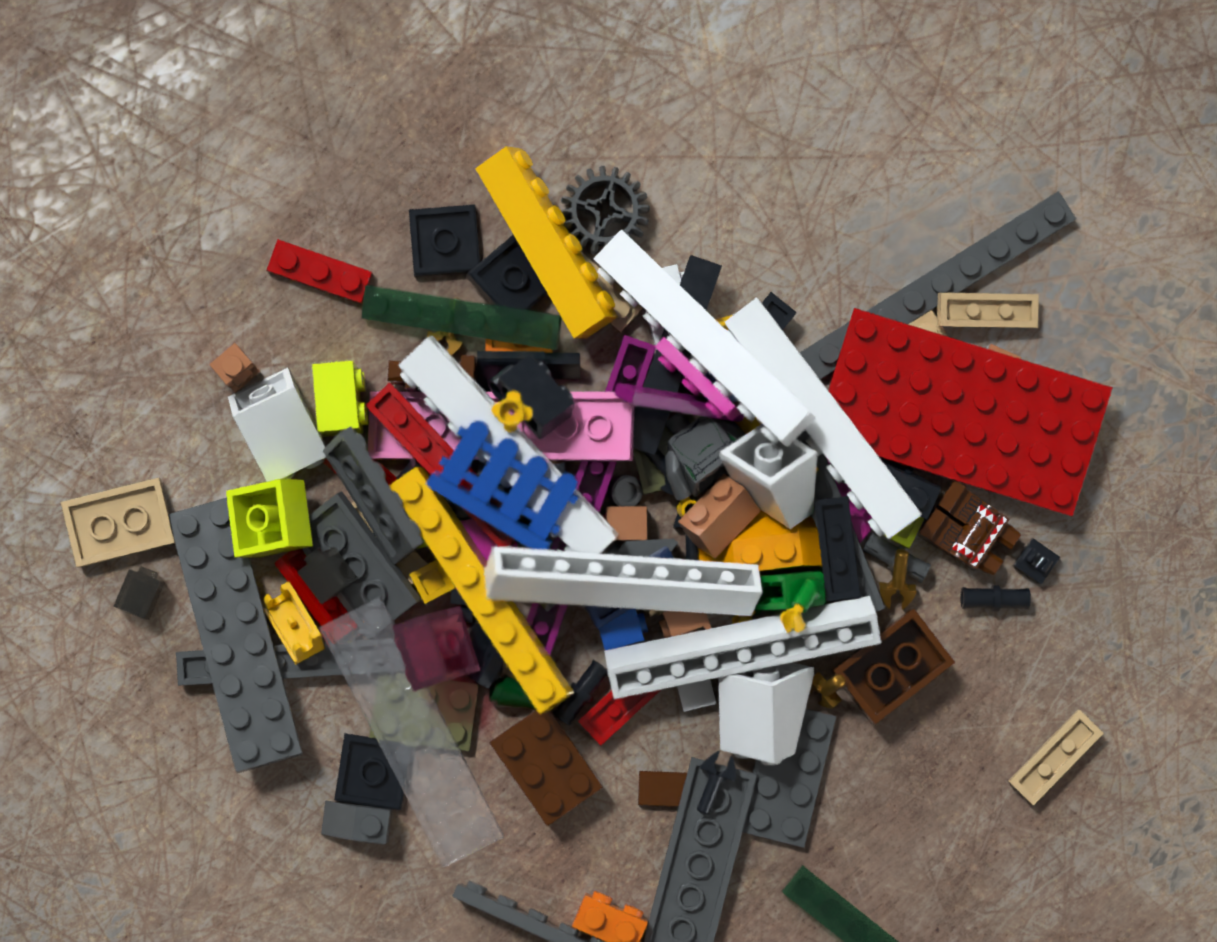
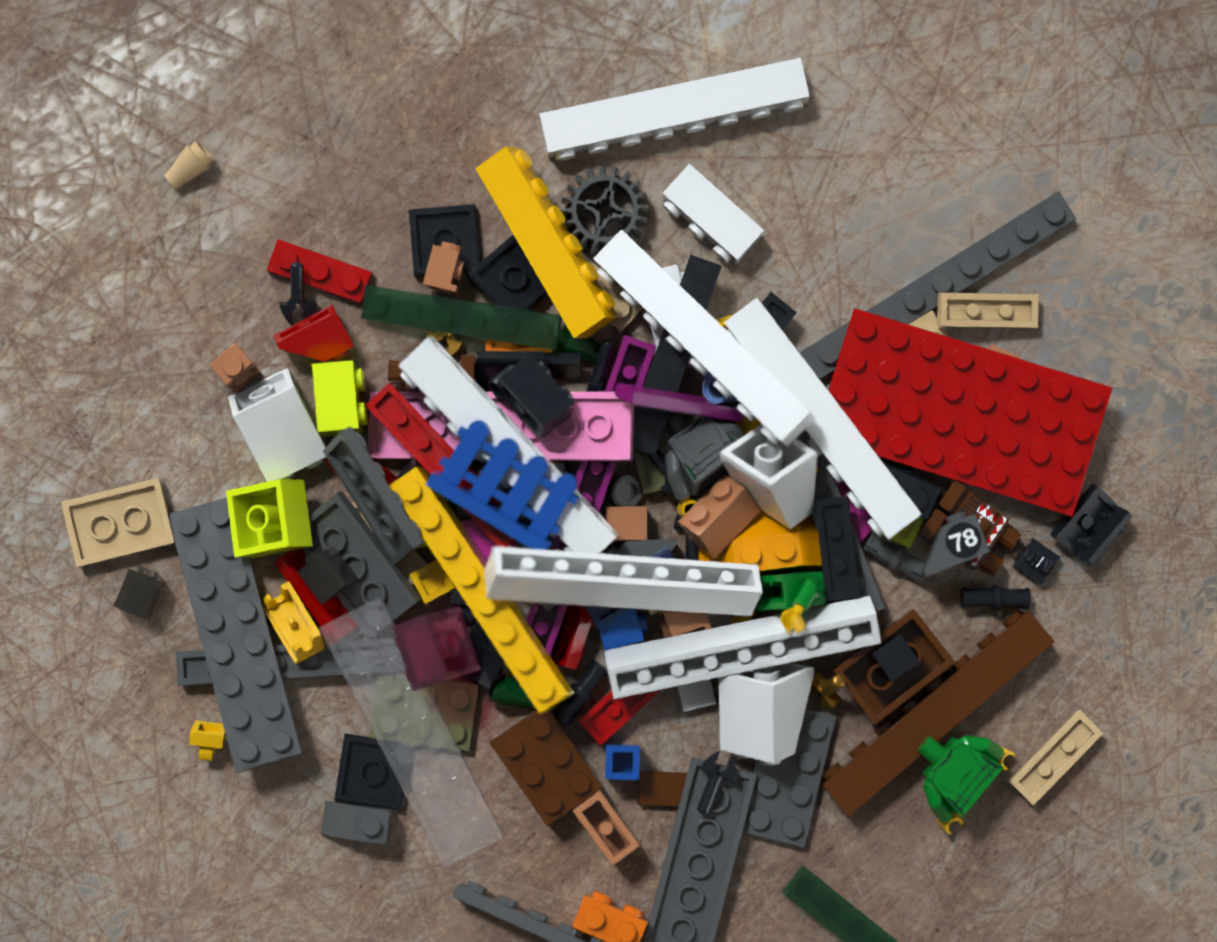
(189, 164): none -> tan cone
(207, 736): none -> yellow tile
(297, 295): none -> black bar
(317, 337): none -> red slope
(444, 268): none -> nougat brick
(502, 409): yellow plate -> none
(572, 637): none -> red plate
(587, 347): none -> dark green cone
(601, 366): none -> black bar
(606, 827): none -> nougat brick
(622, 762): none -> blue brick
(674, 108): none -> white brick
(696, 381): dark pink plate -> none
(711, 215): none -> white brick
(895, 658): none -> black tile
(898, 581): pearl gold bar -> none
(937, 712): none -> reddish brown brick
(955, 544): none -> slope
(959, 774): none -> green torso
(1092, 527): none -> black bracket

